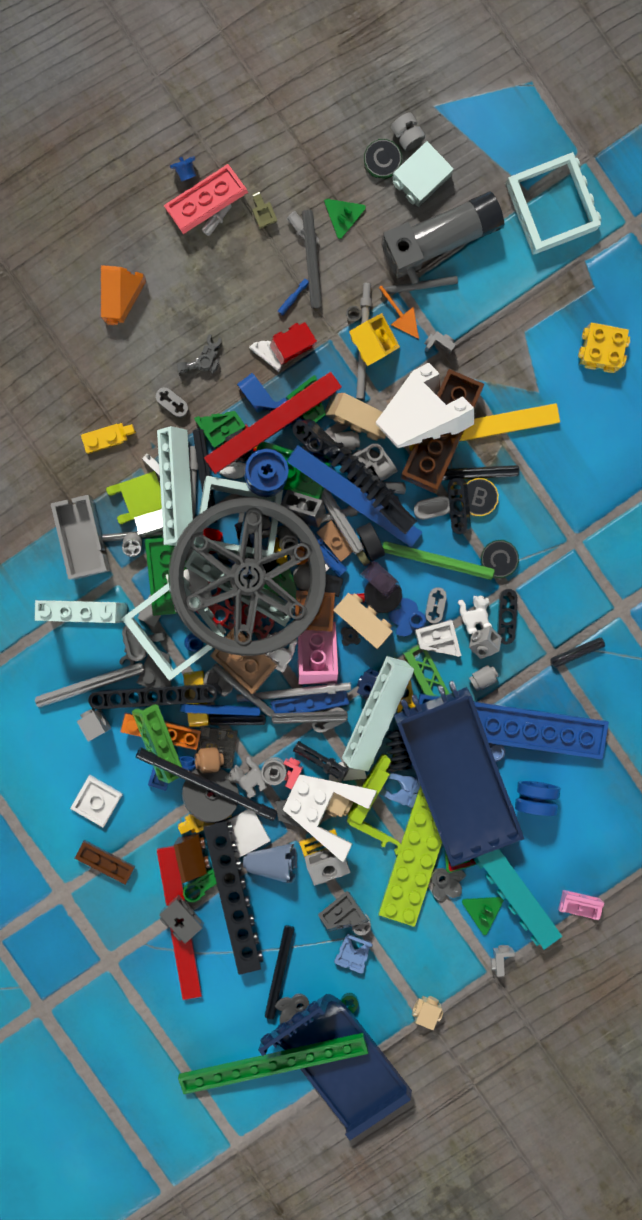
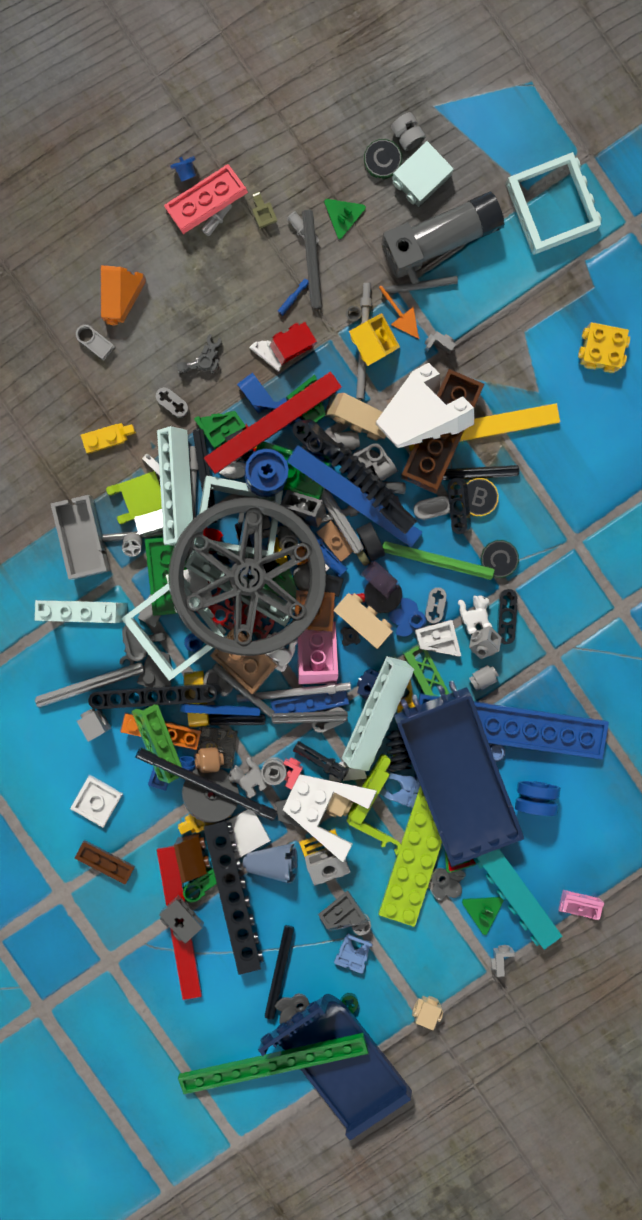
(97, 344): none -> light grey piece
(577, 652): black axle -> none

